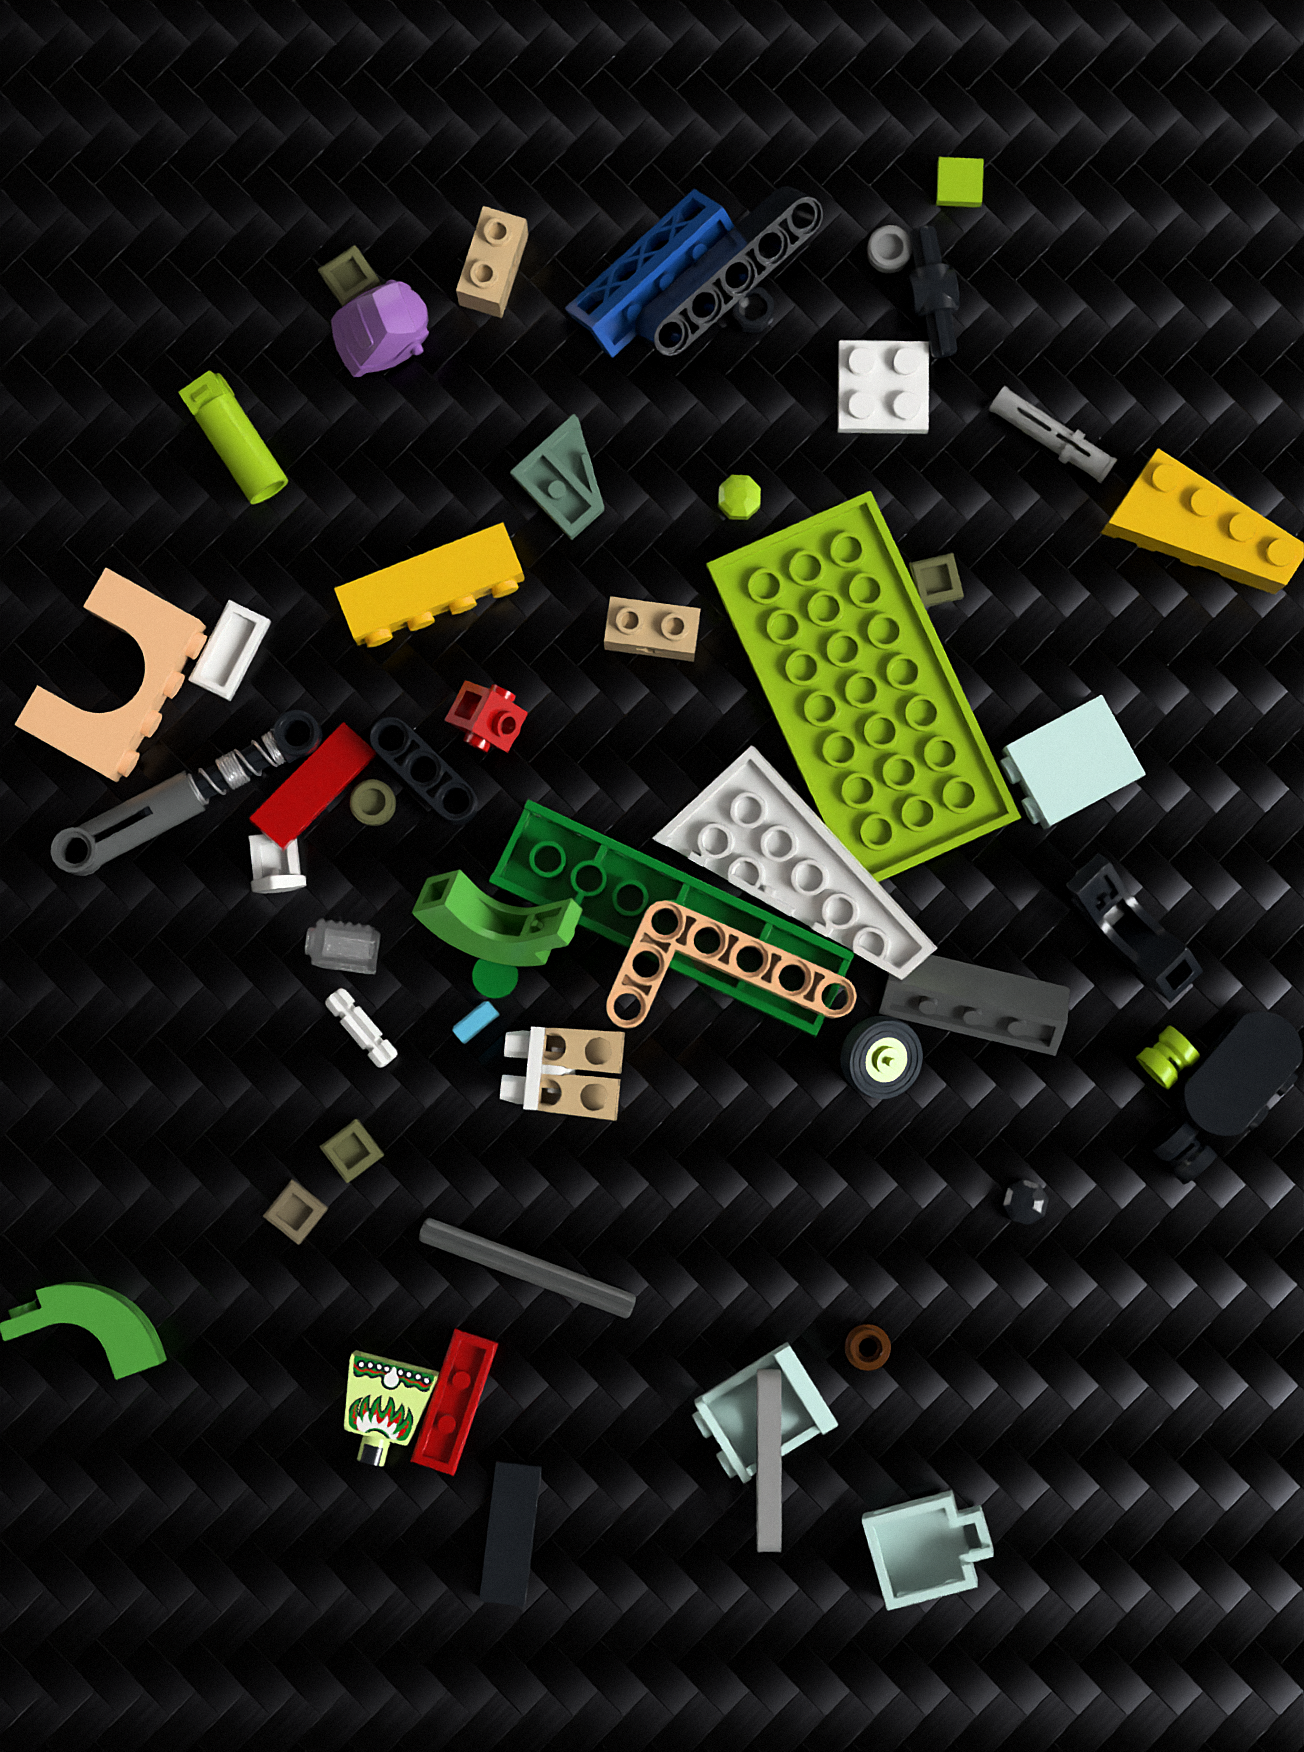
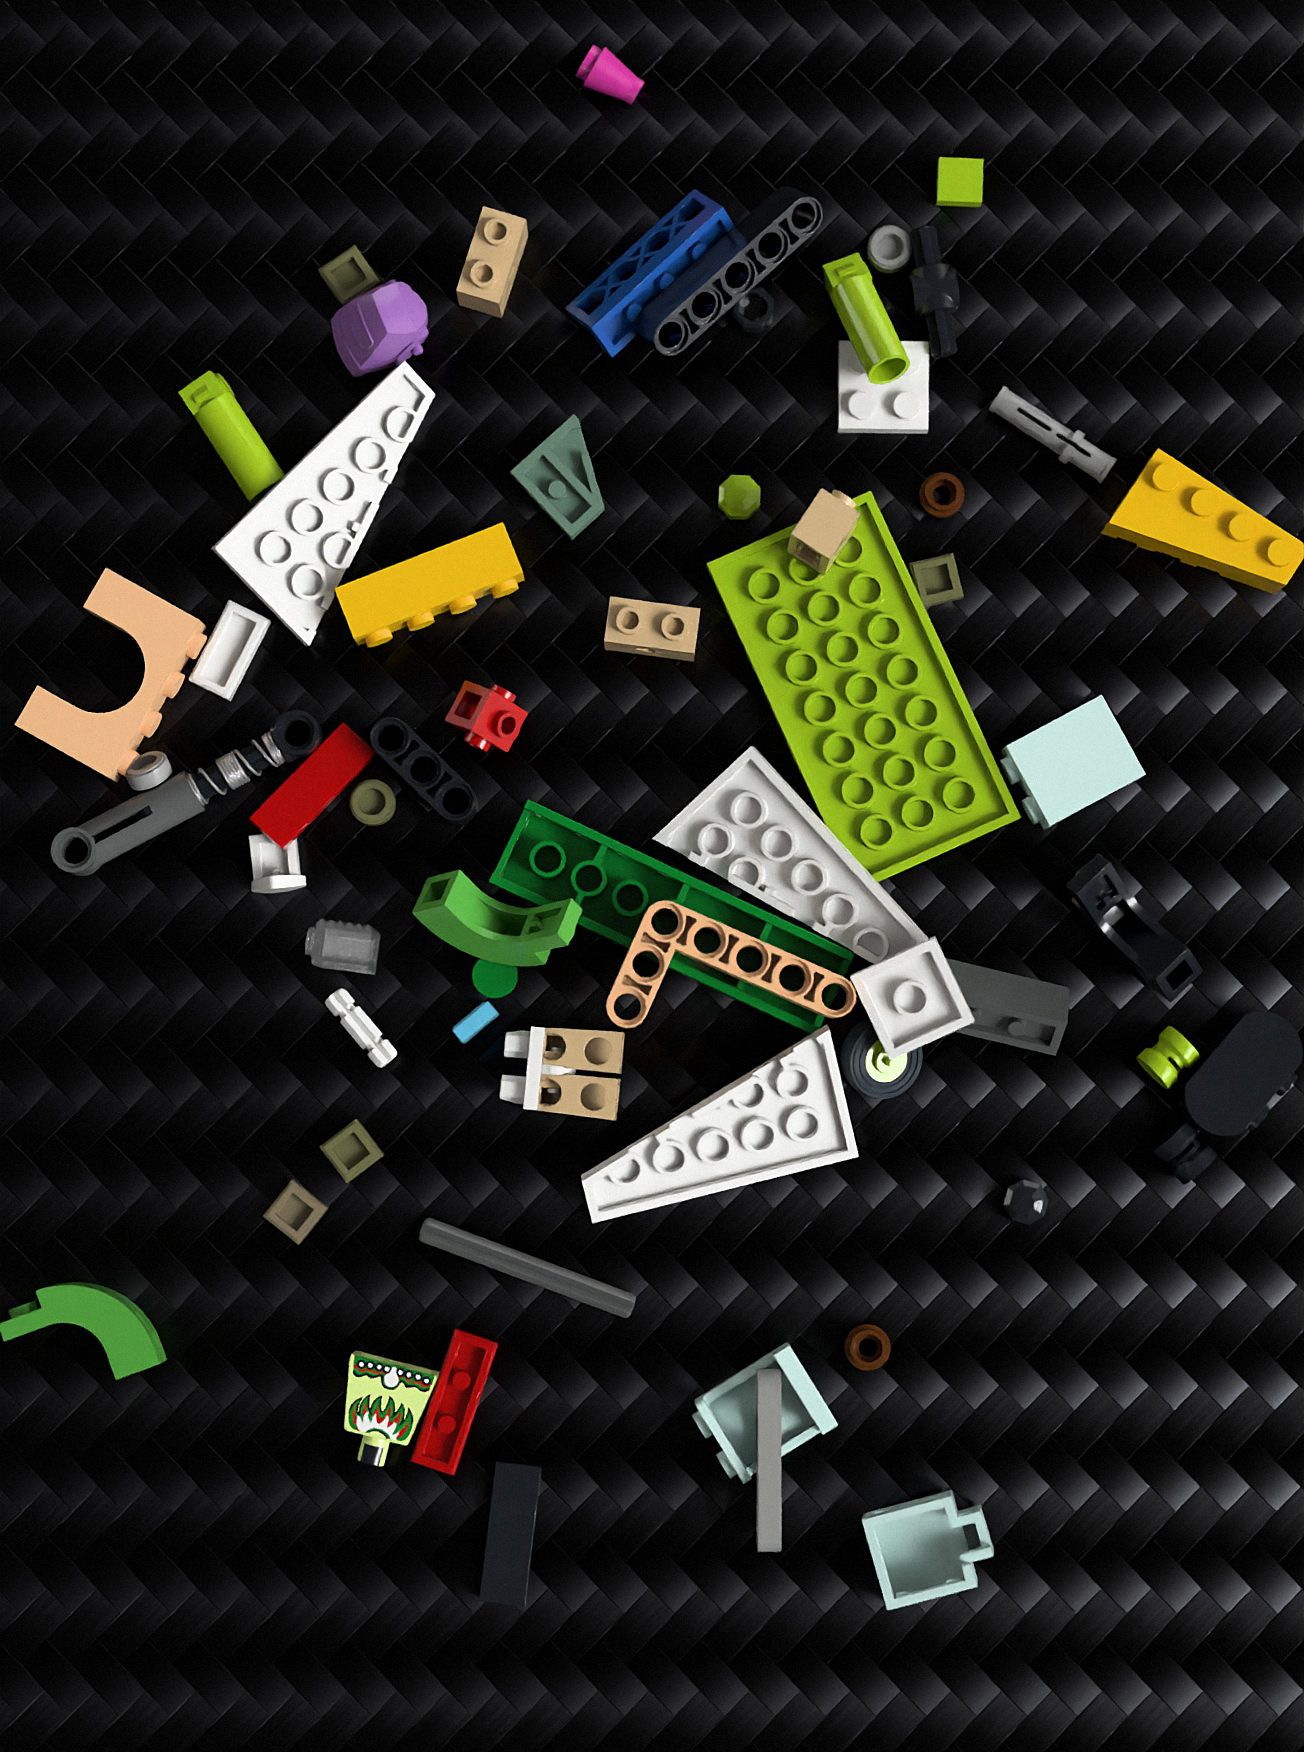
(148, 770): none -> light grey tile
(316, 516): none -> white wing
(608, 75): none -> dark pink cone
(755, 1129): none -> white wing
(824, 530): none -> tan brick
(865, 319): none -> lime piece
(912, 998): none -> white plate
(941, 481): none -> reddish brown plate

